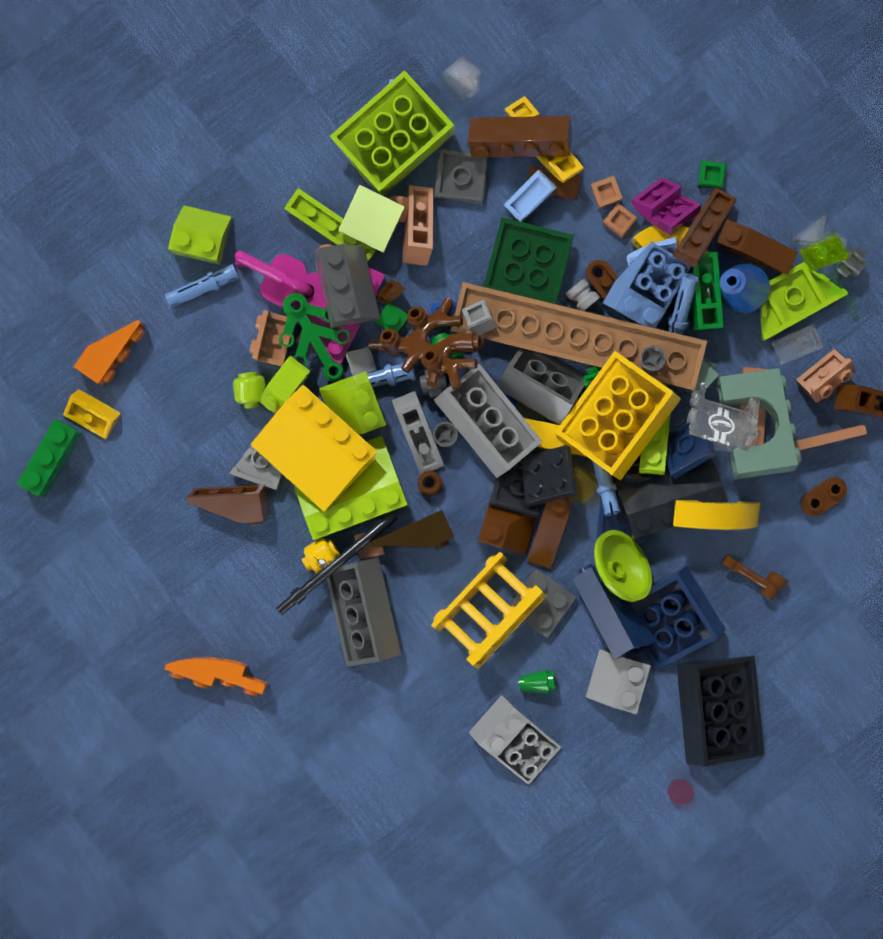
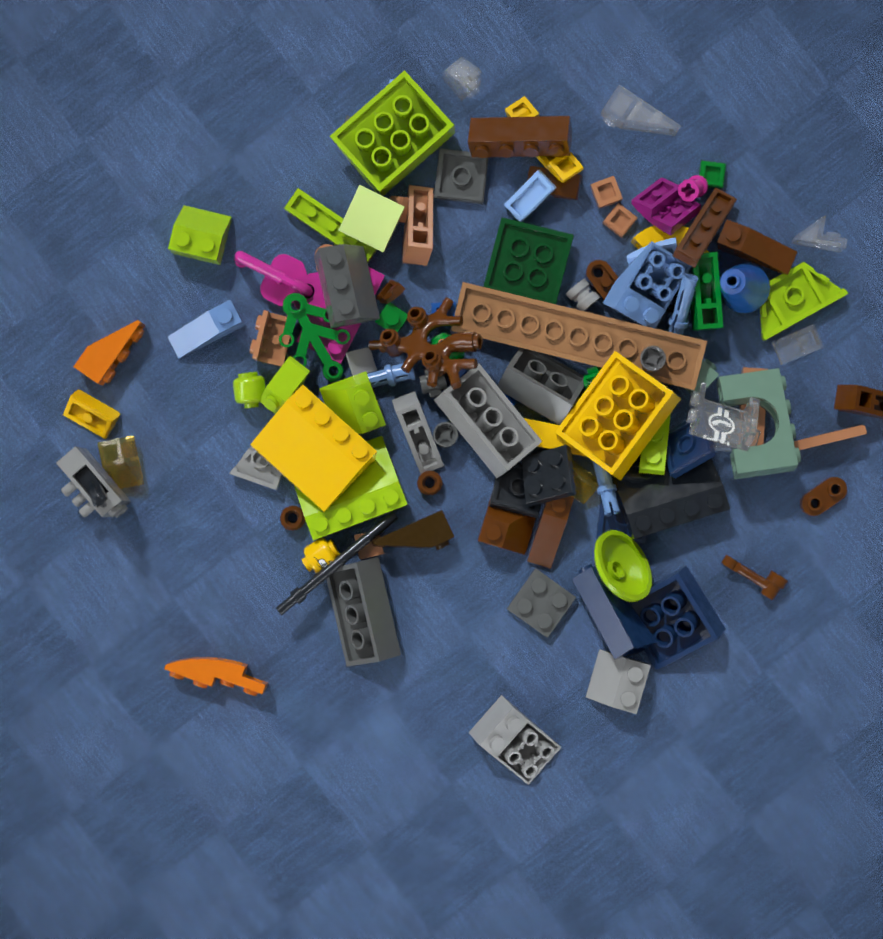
(49, 458): green brick -> none
(93, 485): none -> light grey piece
(121, 461): none -> clear yellow slope
(196, 288): medium blue pin -> none
(206, 329): none -> slope
(237, 503): reddish brown slope -> none
(284, 518): none -> reddish brown plate
(479, 317): light grey slope -> none
(495, 633): yellow fence -> none
(538, 682): green cone -> none
(634, 114): none -> clear slope
(680, 791): clear pink tile -> none
(692, 188): none -> dark pink bush
(716, 515): yellow slope -> none
(720, 710): black slope -> none
(824, 252): clear neon green slope -> none
(826, 375): nougat bracket -> none
(854, 263): dark grey gear -> none

